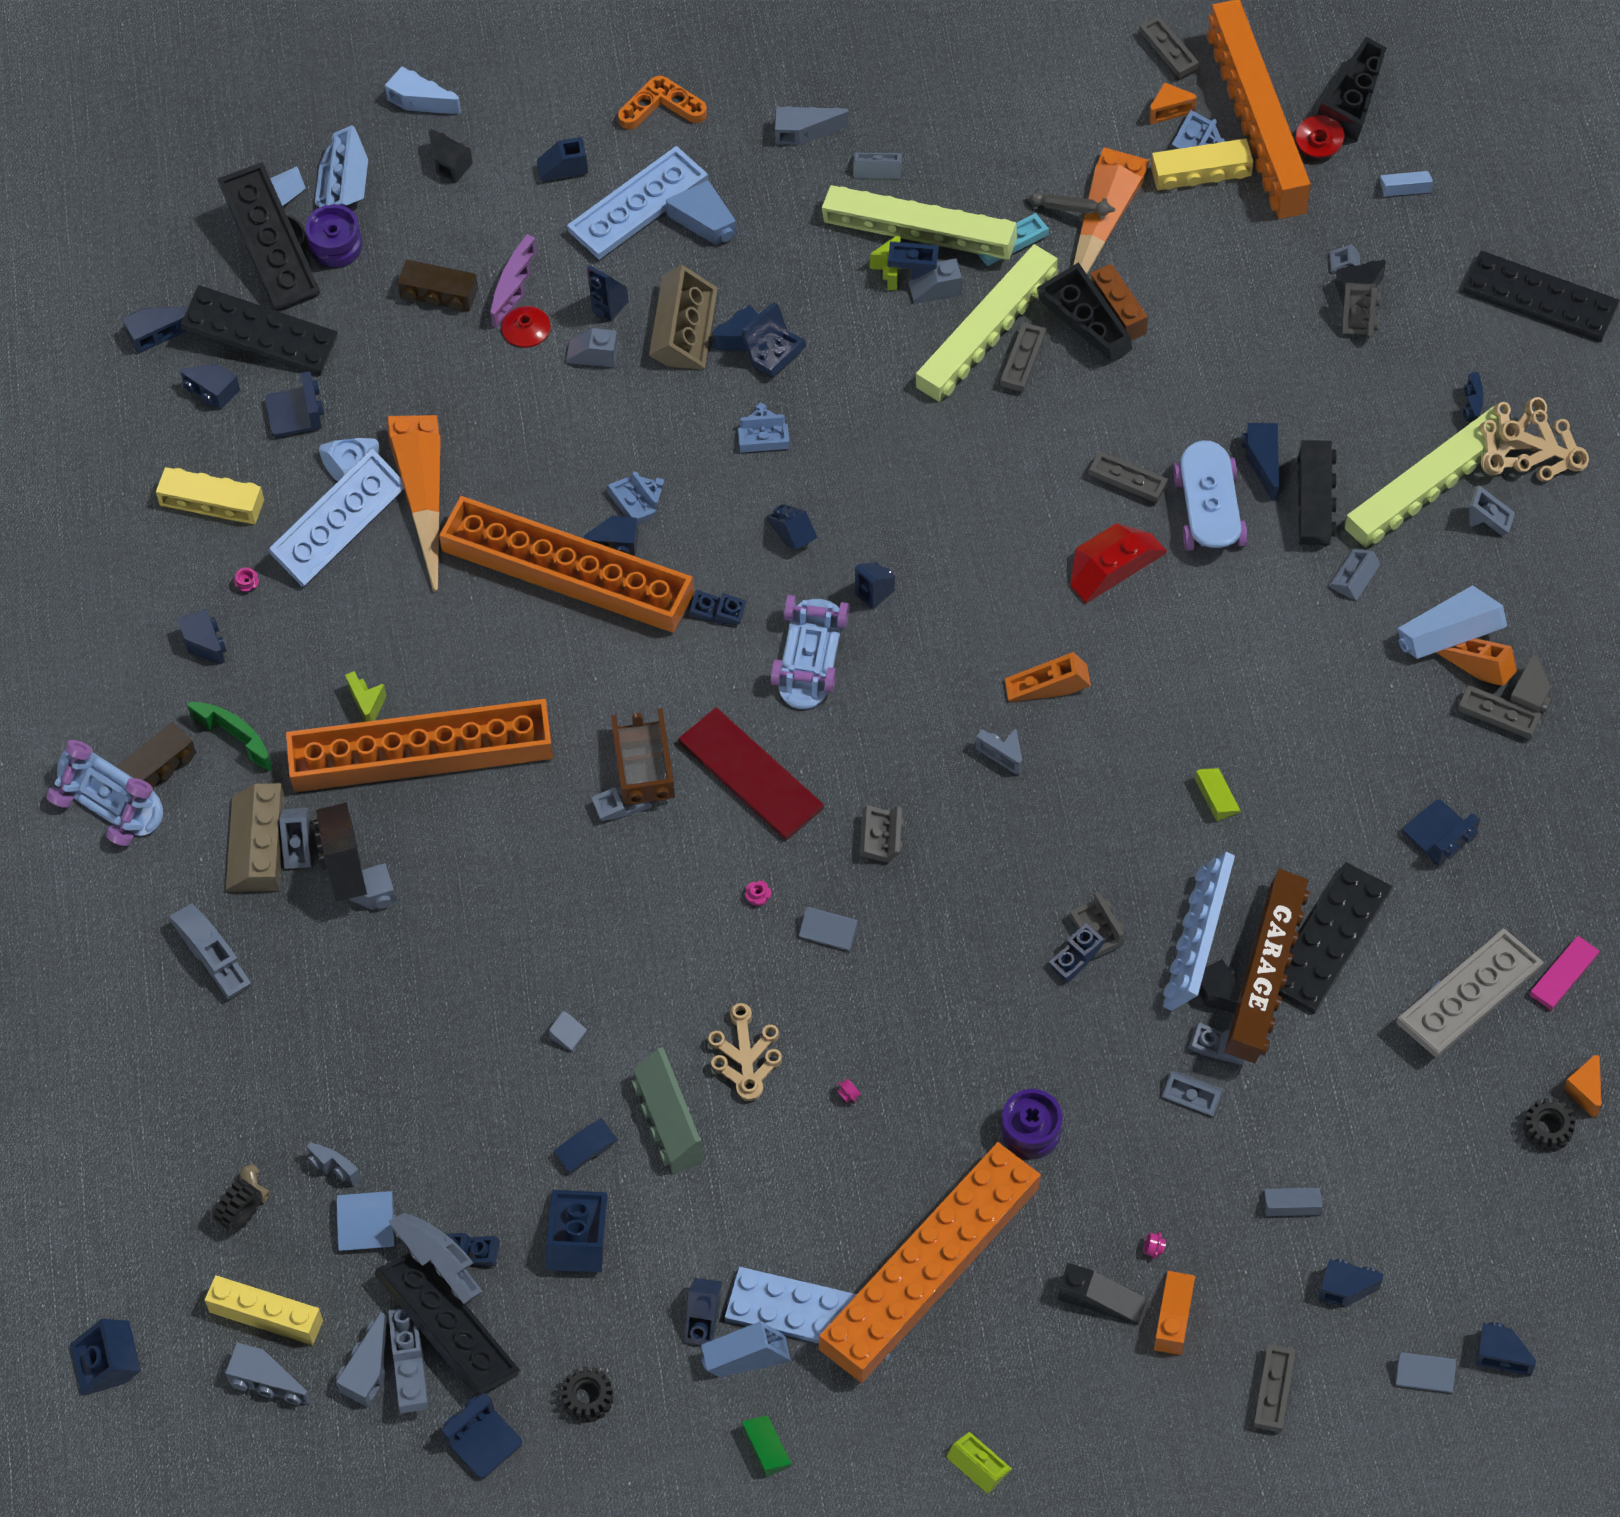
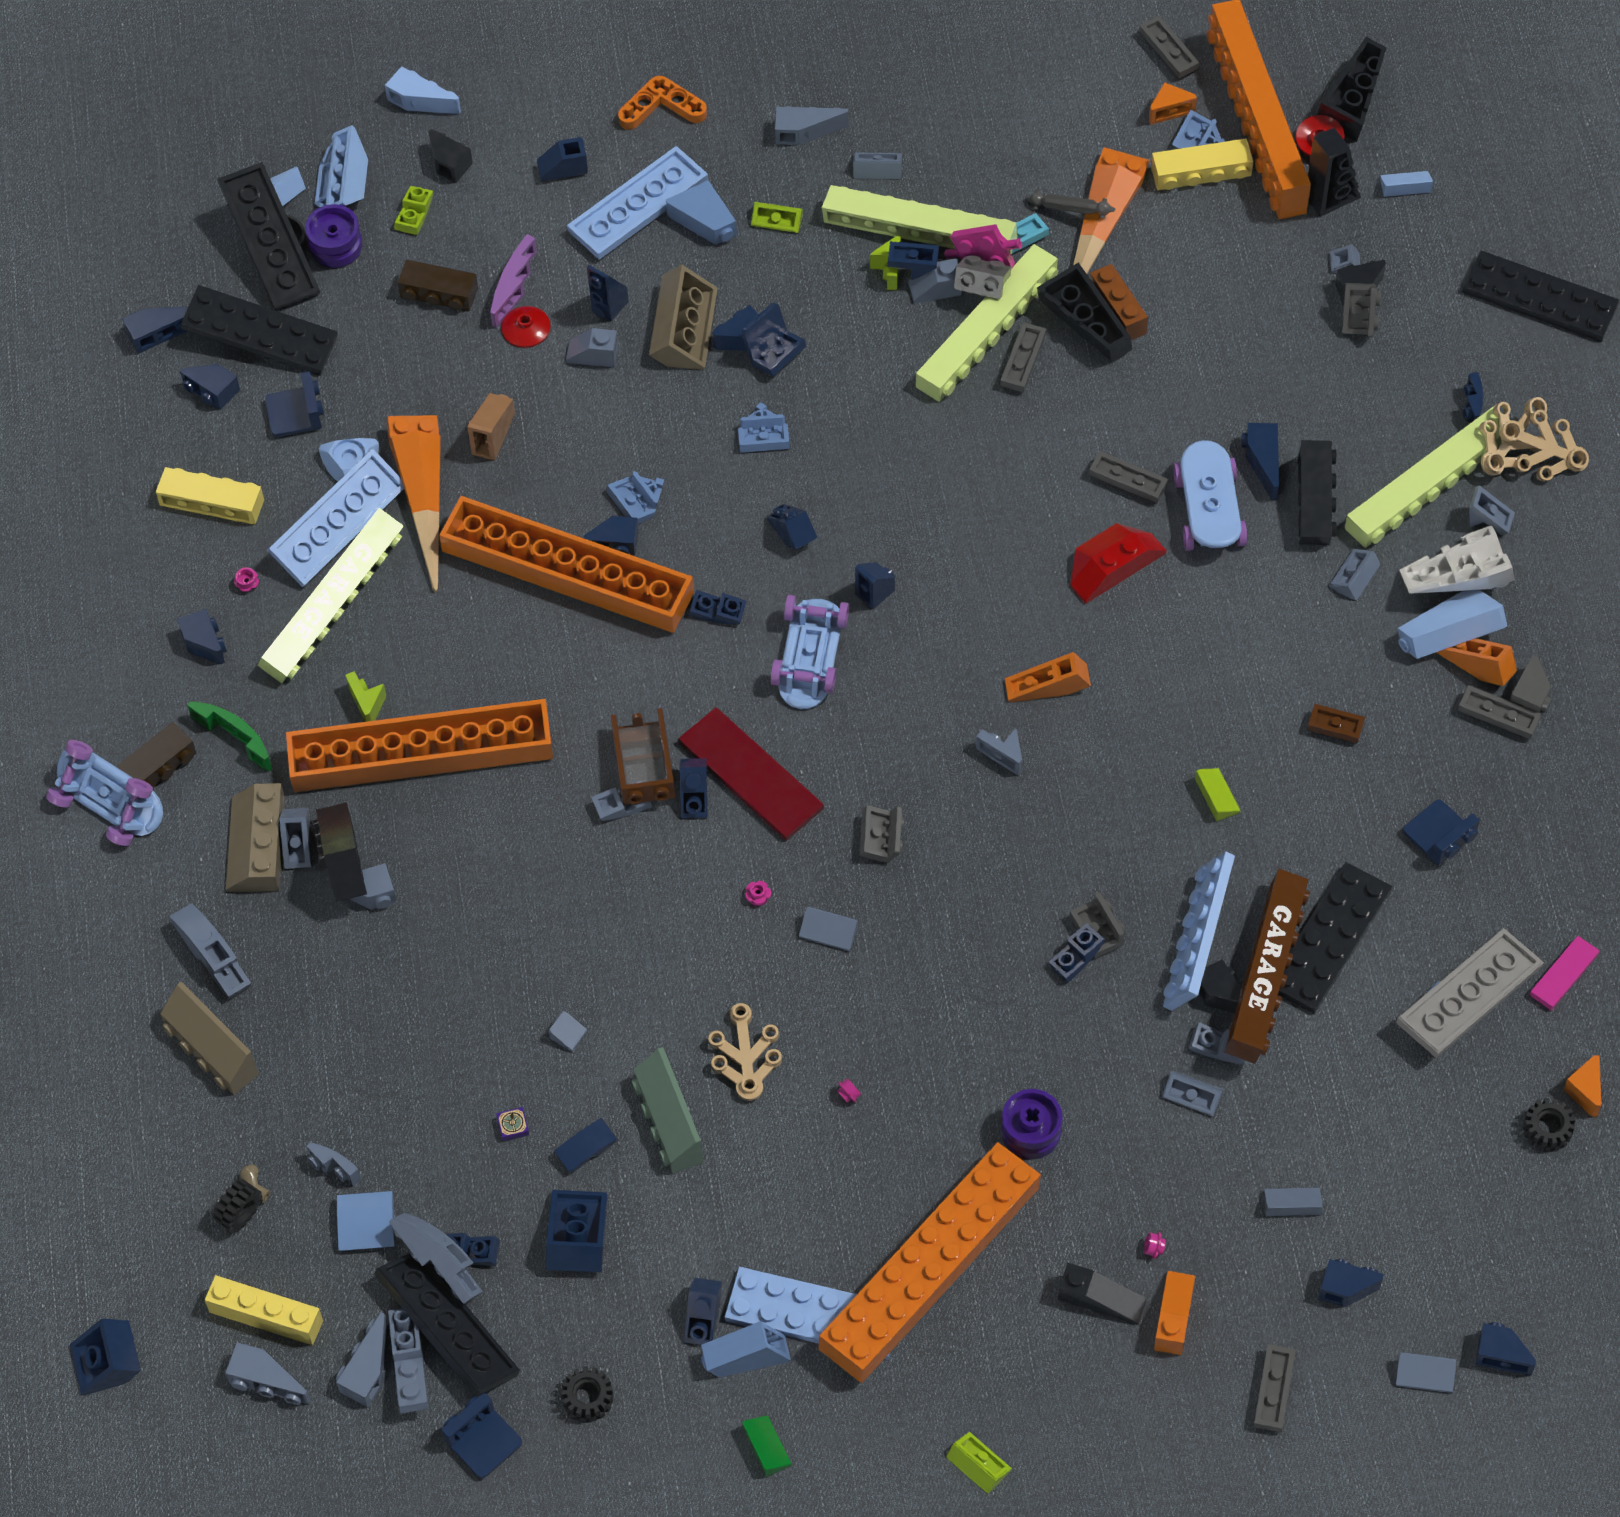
(208, 1040): none -> dark tan slope
(330, 595): none -> yellowish green brick
(414, 210): none -> lime slope
(490, 425): none -> medium nougat slope
(512, 1124): none -> tile
(694, 788): none -> dark blue slope
(776, 217): none -> lime slope
(981, 276): none -> dark grey bracket
(983, 242): none -> dark pink plate
(1331, 173): none -> black wedge
(1336, 723): none -> reddish brown plate
(1470, 565): none -> white wedge

